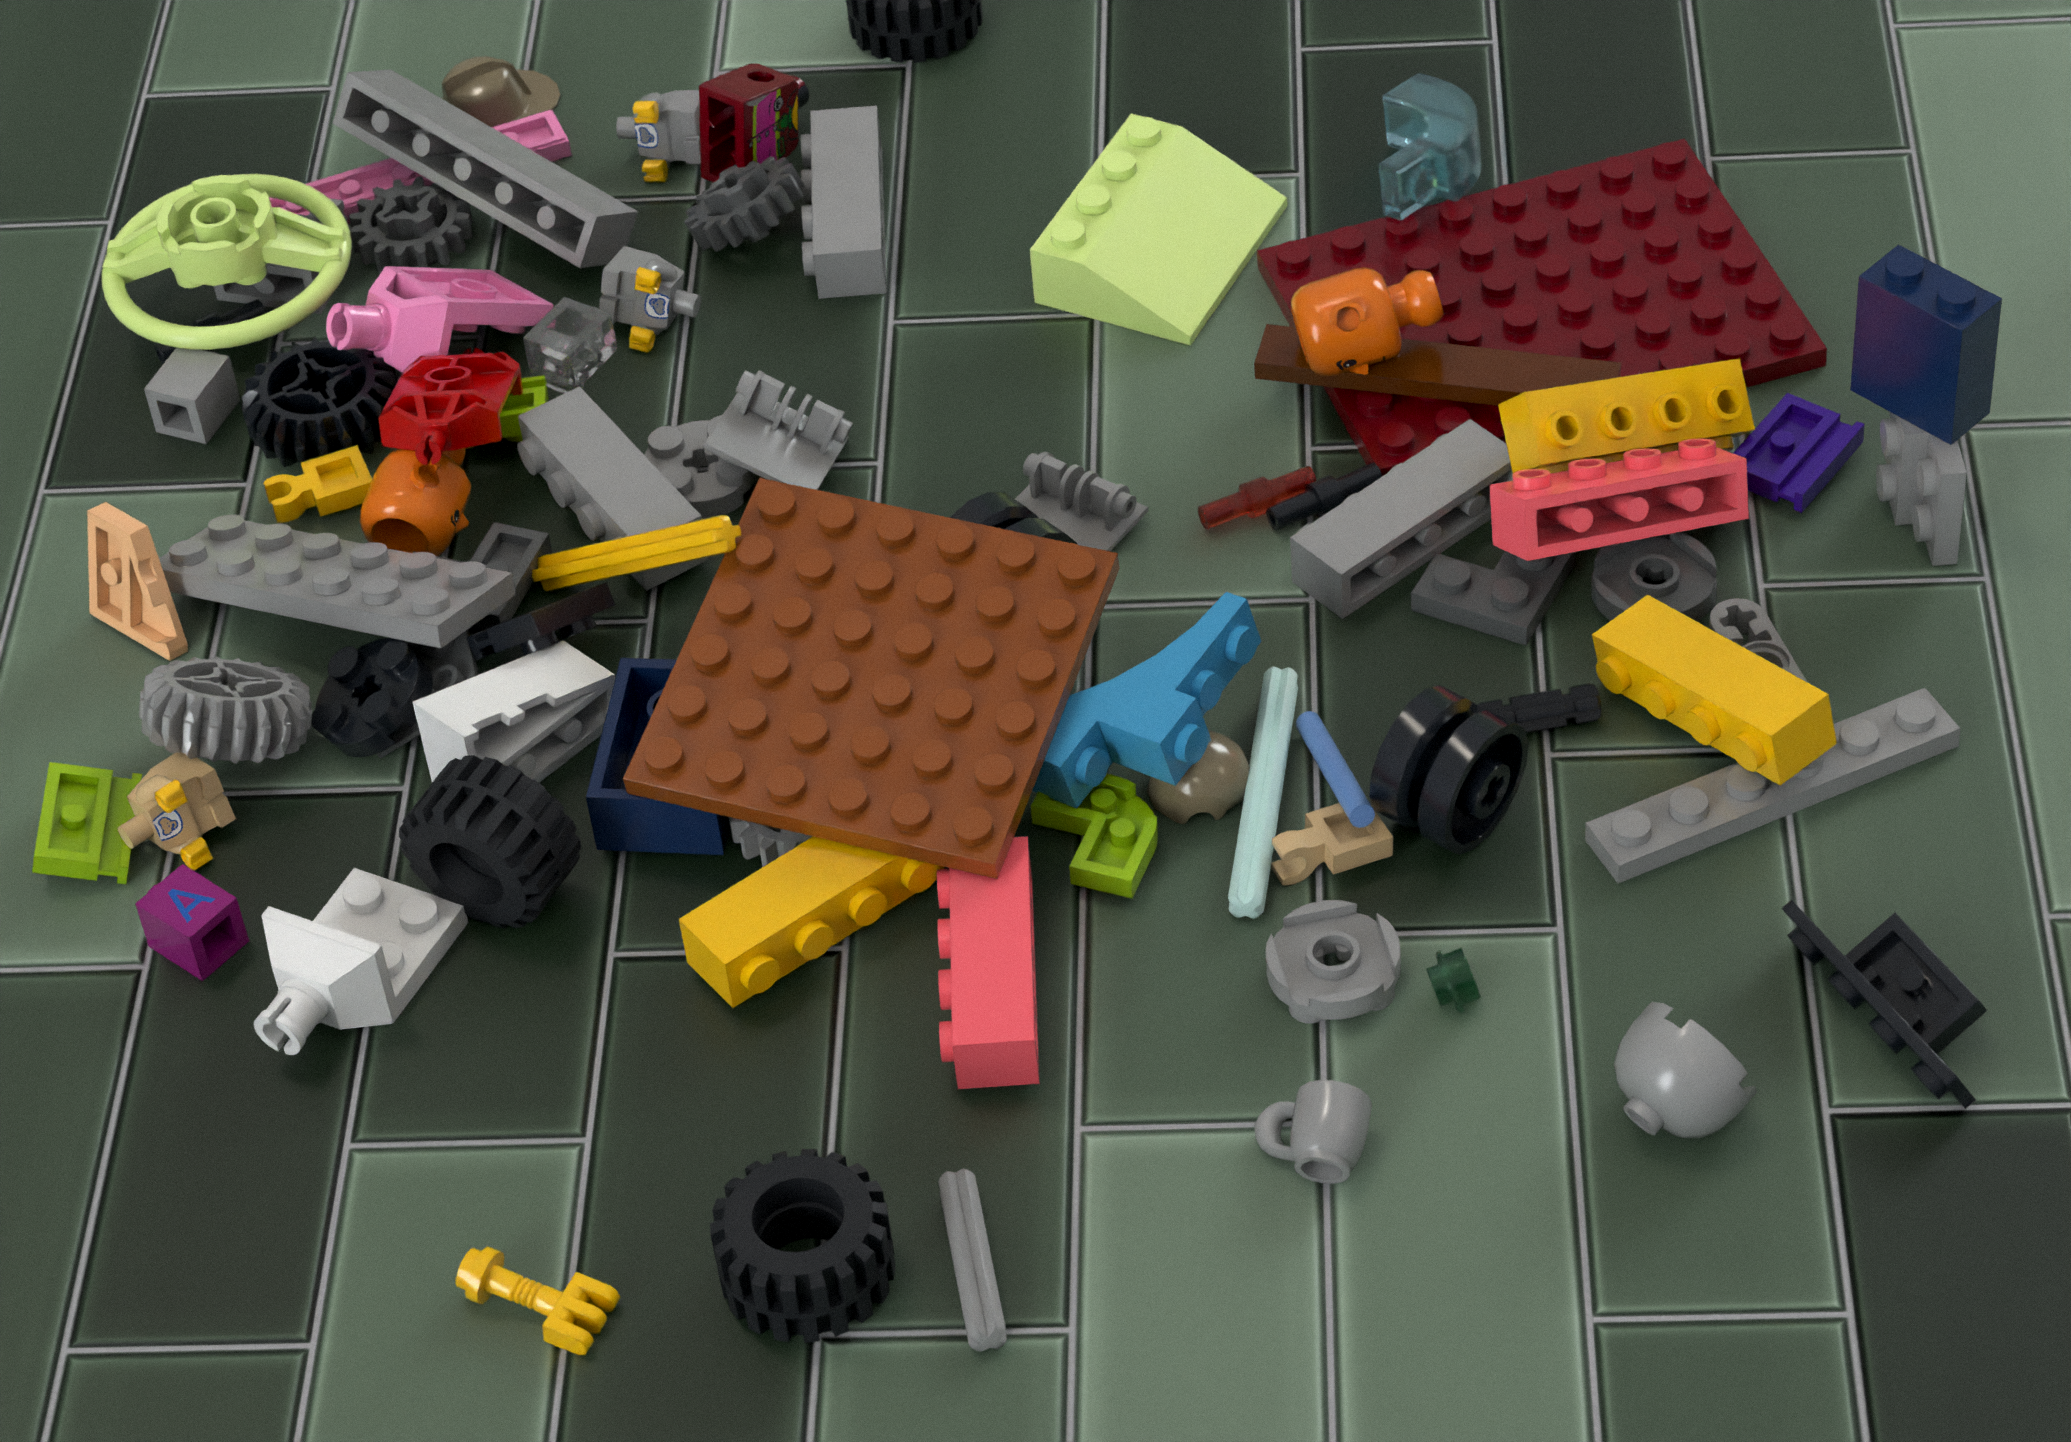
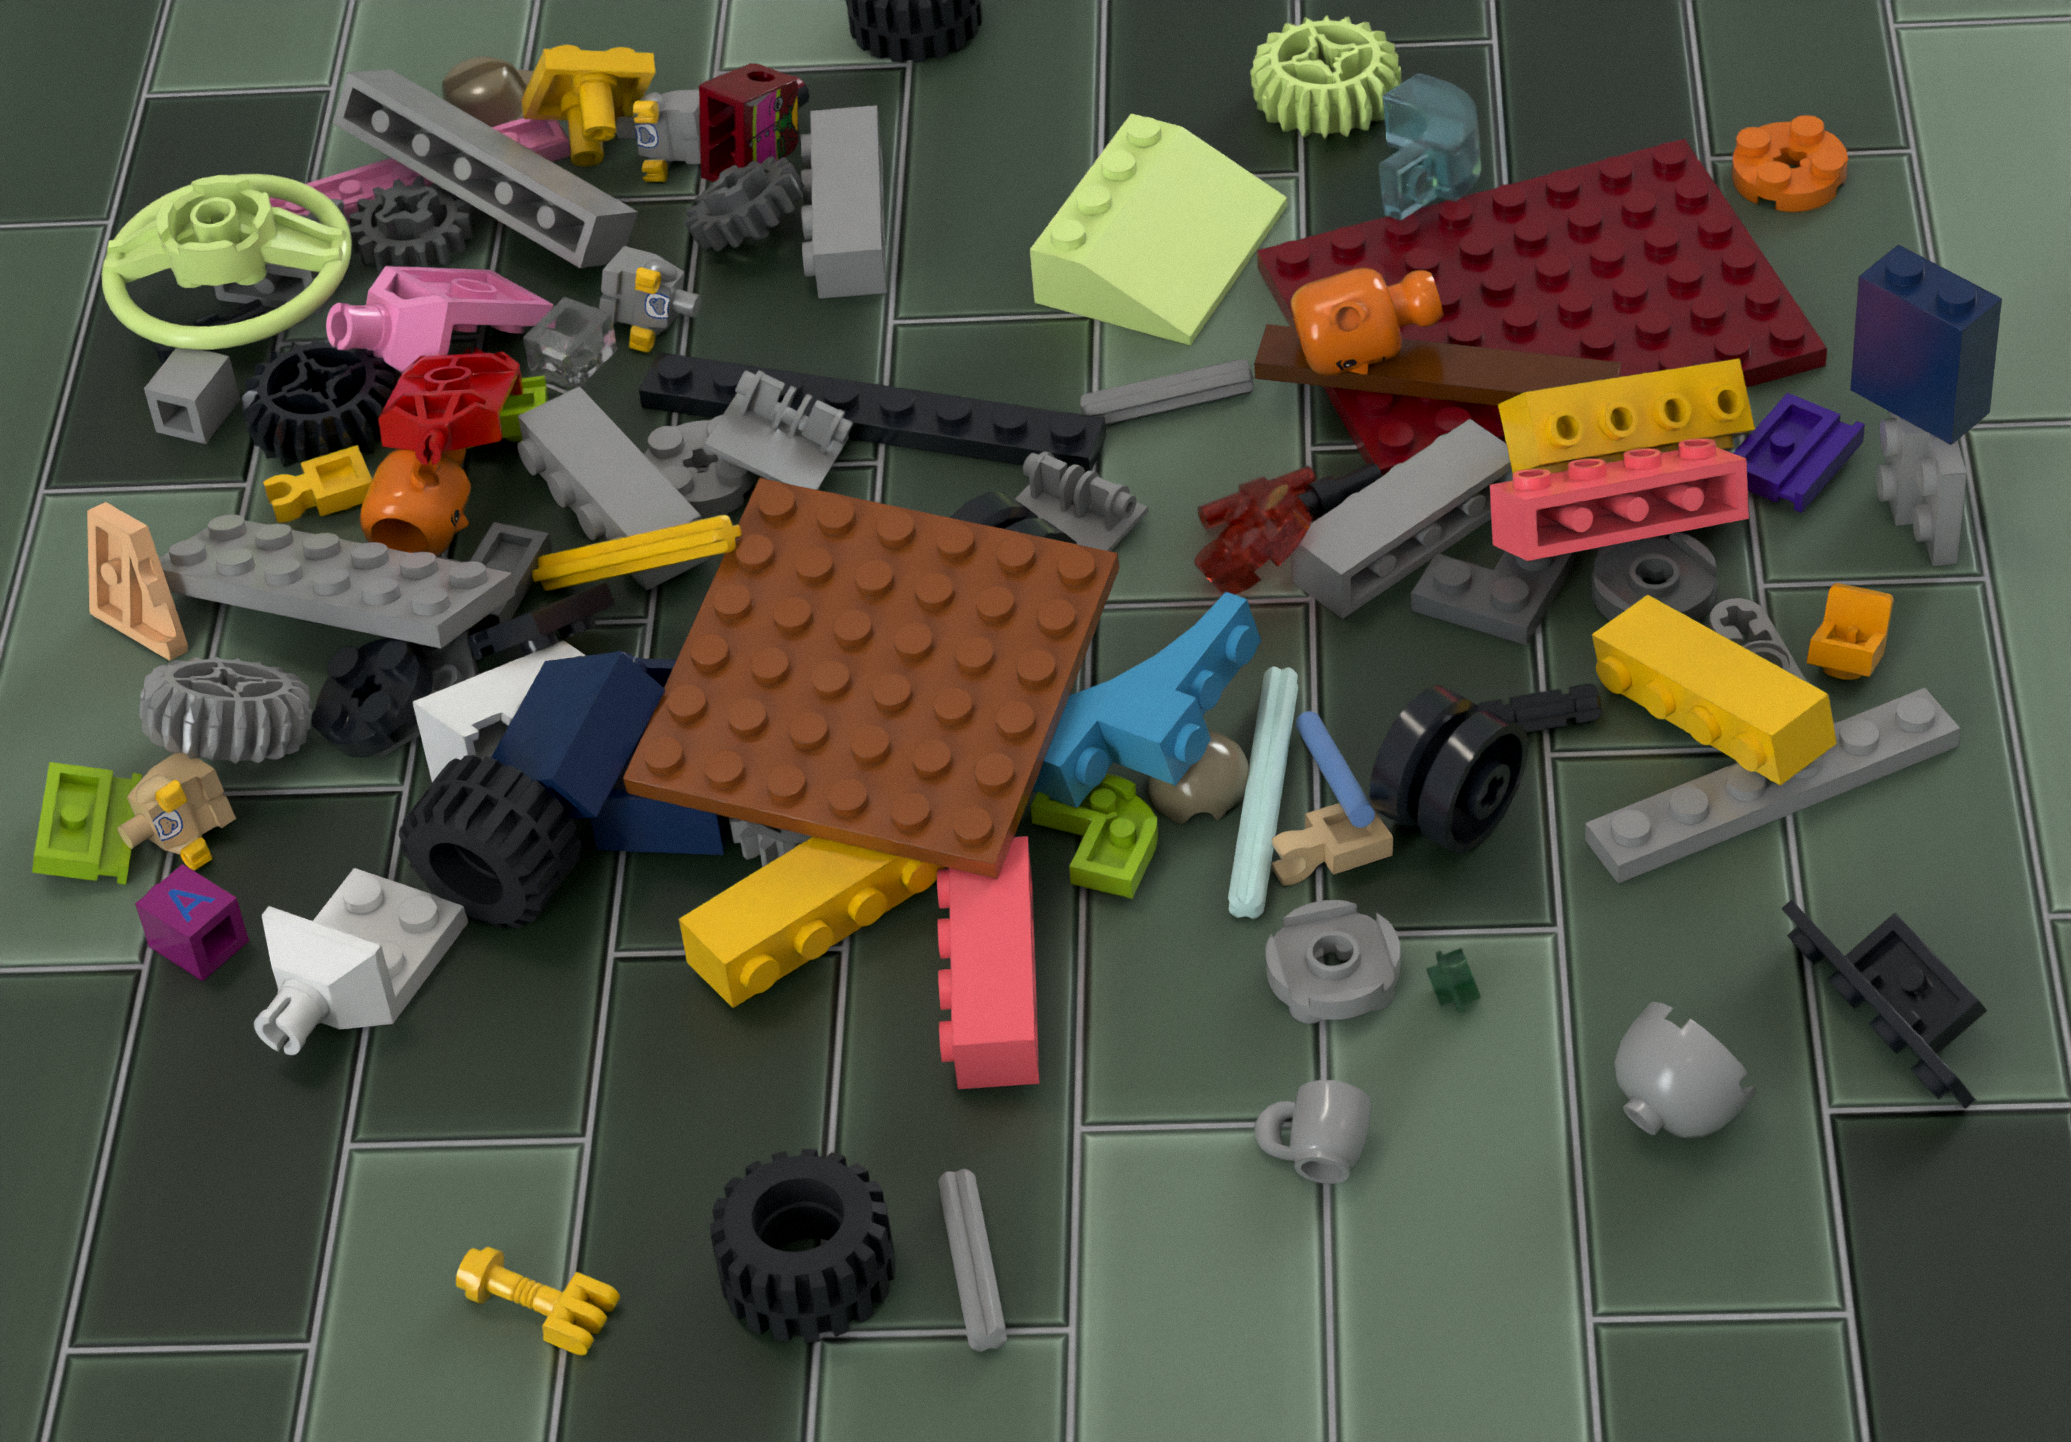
(580, 727): none -> dark blue brick
(587, 92): none -> yellow plate
(888, 413): none -> black plate
(1169, 392): none -> light grey axle
(1253, 536): none -> clear red plate
(1324, 76): none -> yellowish green gear
(1764, 159): none -> orange plate
(1852, 632): none -> light orange bracket

